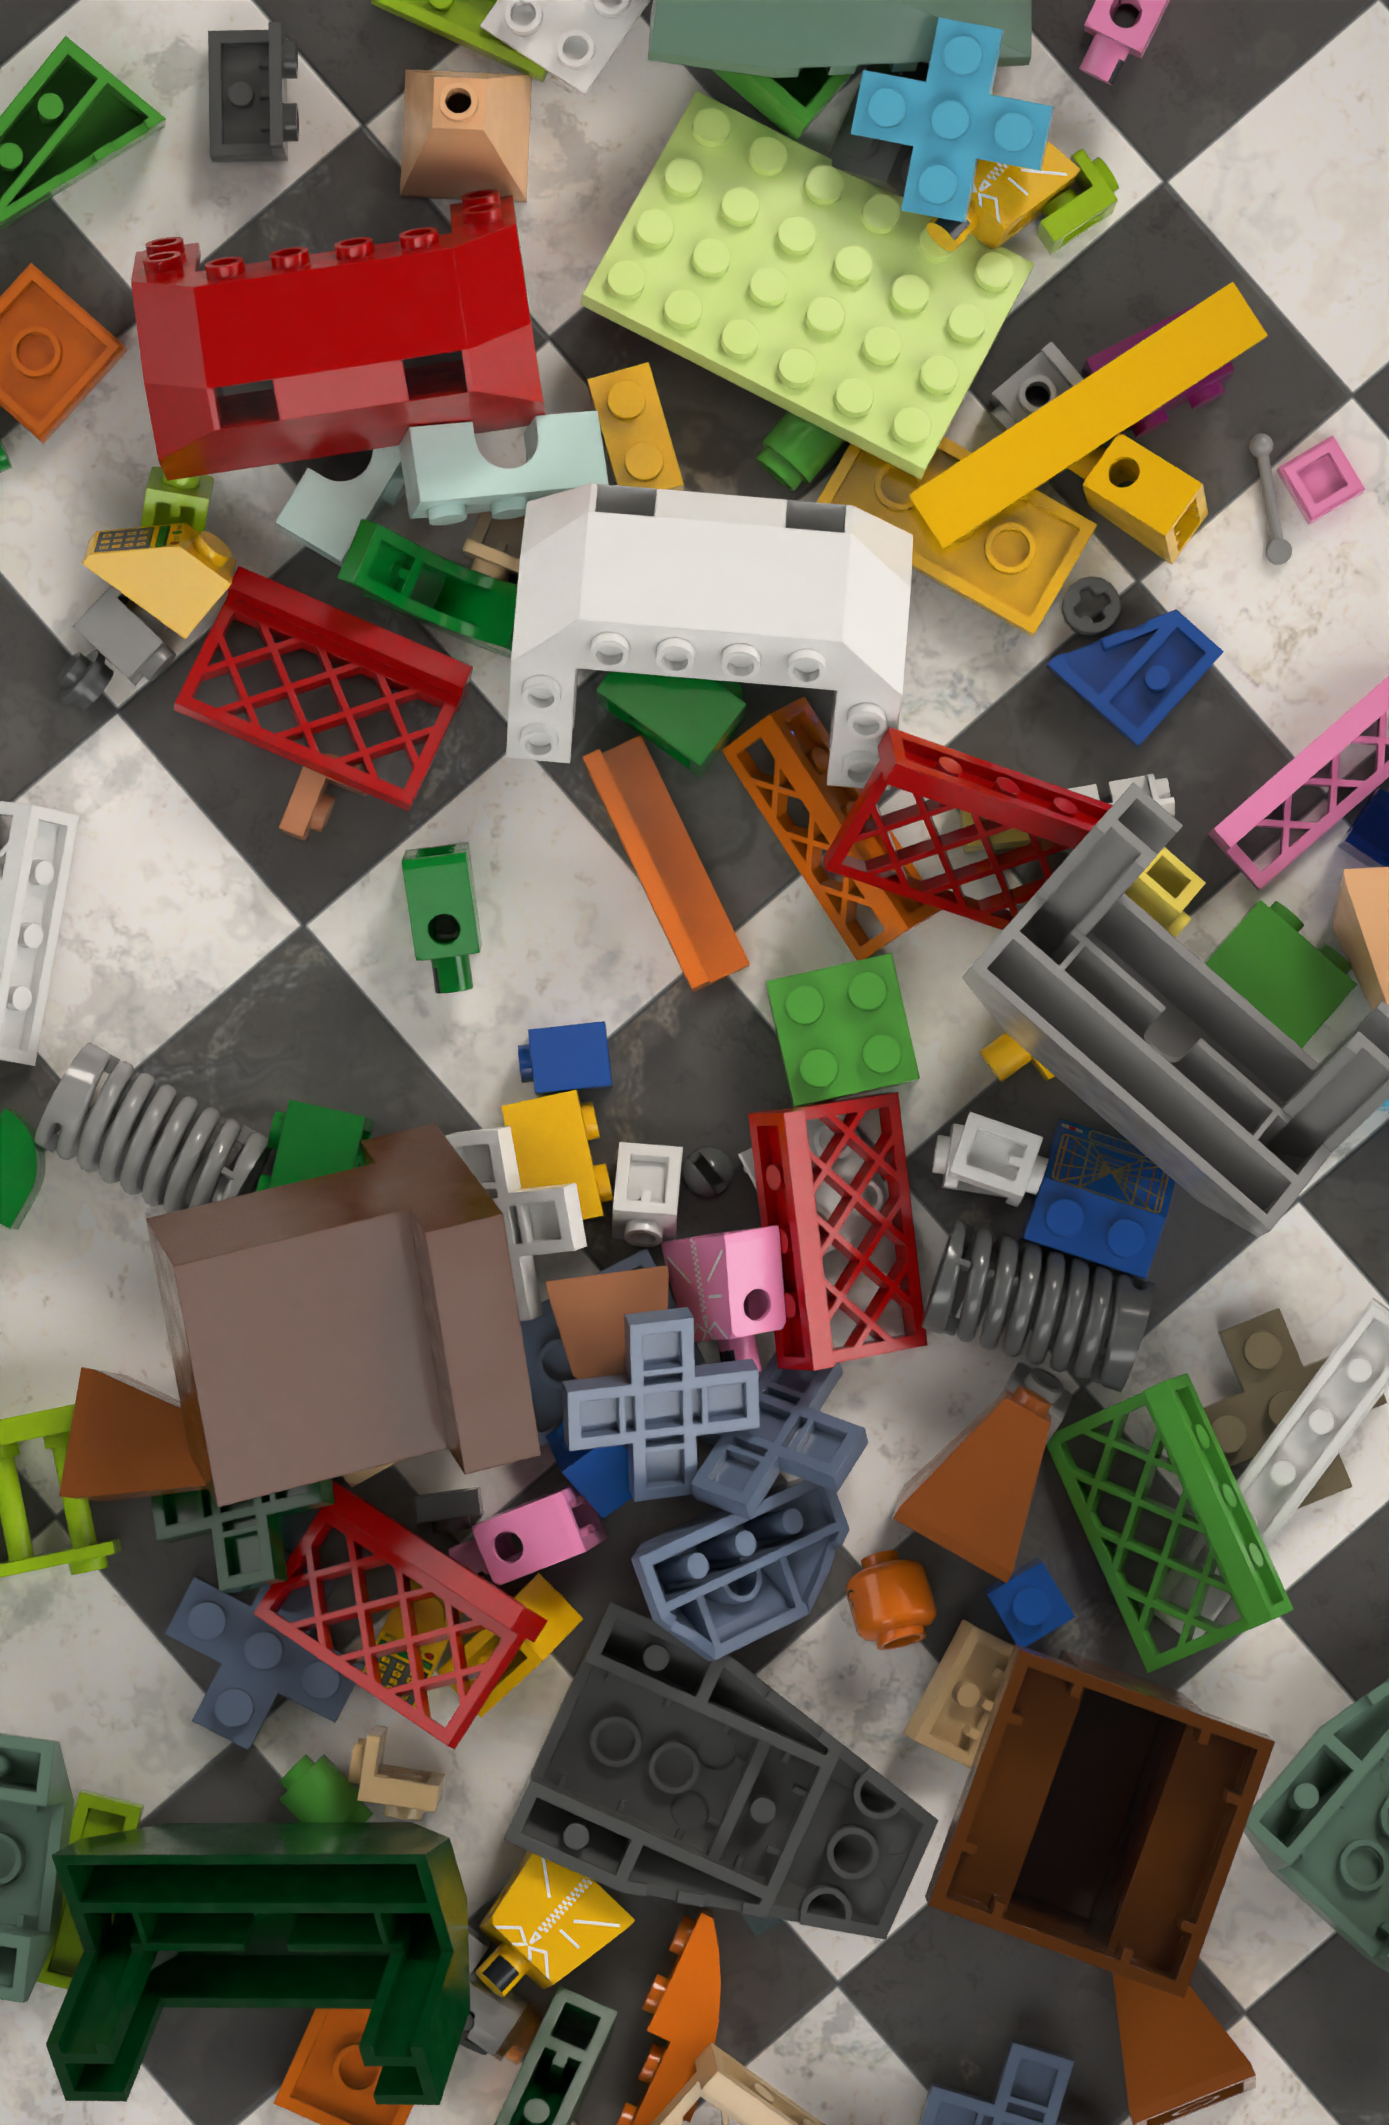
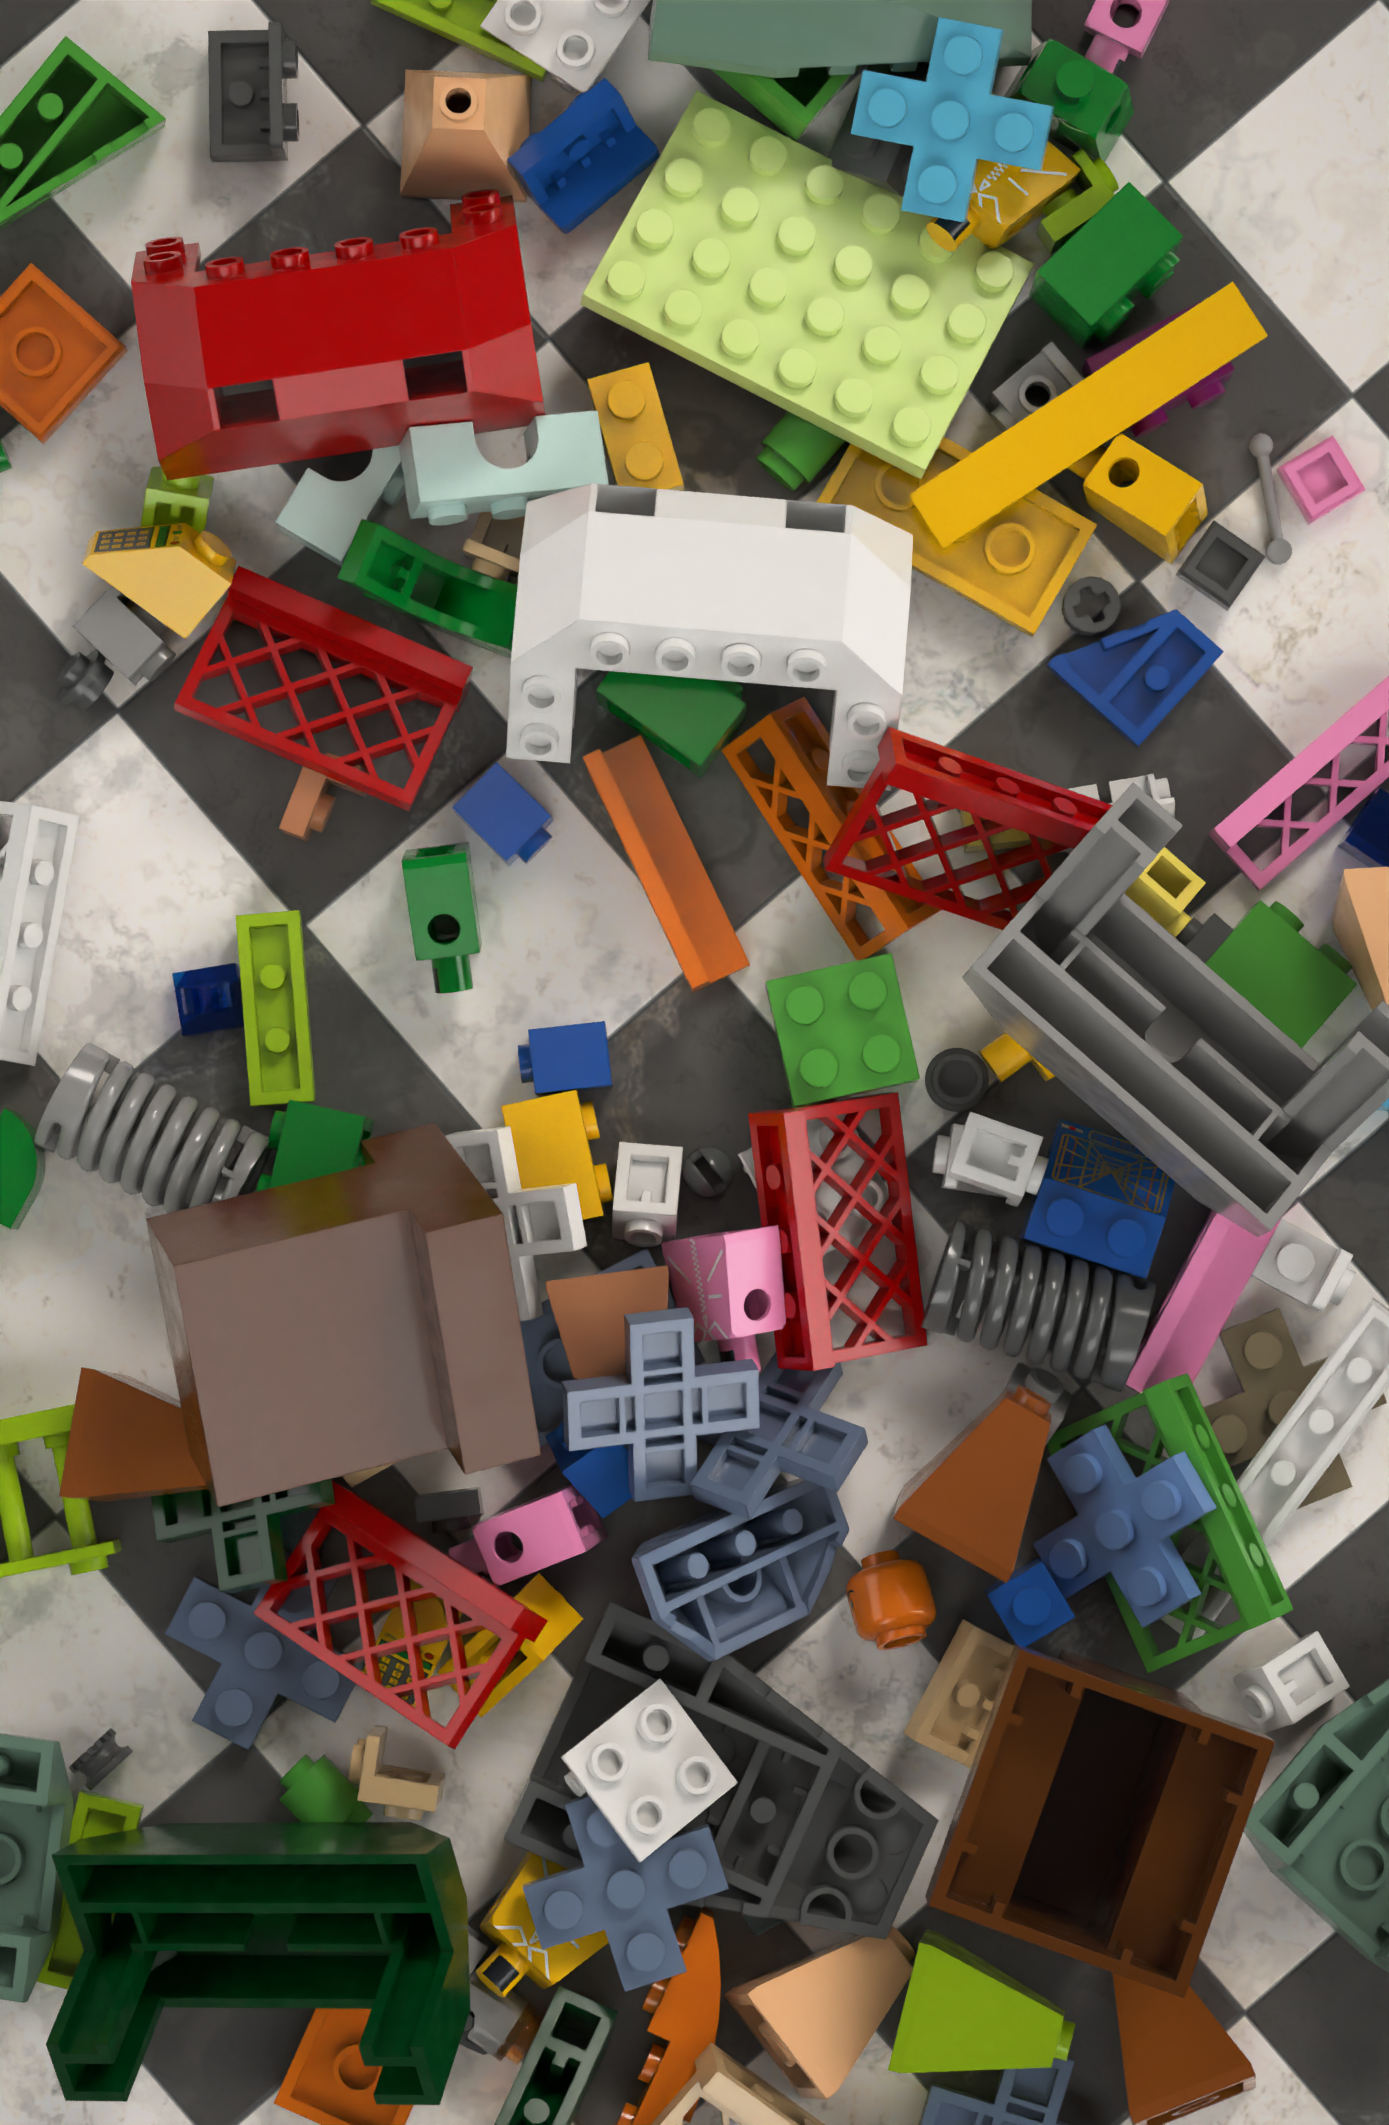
(102, 1760): none -> dark grey bush
(209, 999): none -> clear blue tile
(275, 1008): none -> lime plate
(505, 816): none -> blue brick
(583, 157): none -> blue bracket
(625, 1895): none -> sand blue plate
(648, 1770): none -> white hinge
(824, 2008): none -> light nougat slope
(956, 1079): none -> dark grey plate
(973, 2016): none -> lime slope
(1081, 97): none -> green torso
(1106, 265): none -> green brick
(1124, 1525): none -> medium blue plate
(1197, 1302): none -> bright pink fence
(1205, 937): none -> dark grey plate
(1220, 565): none -> dark grey tile
(1290, 1683): none -> white bracket
(1305, 1267): none -> white bracket

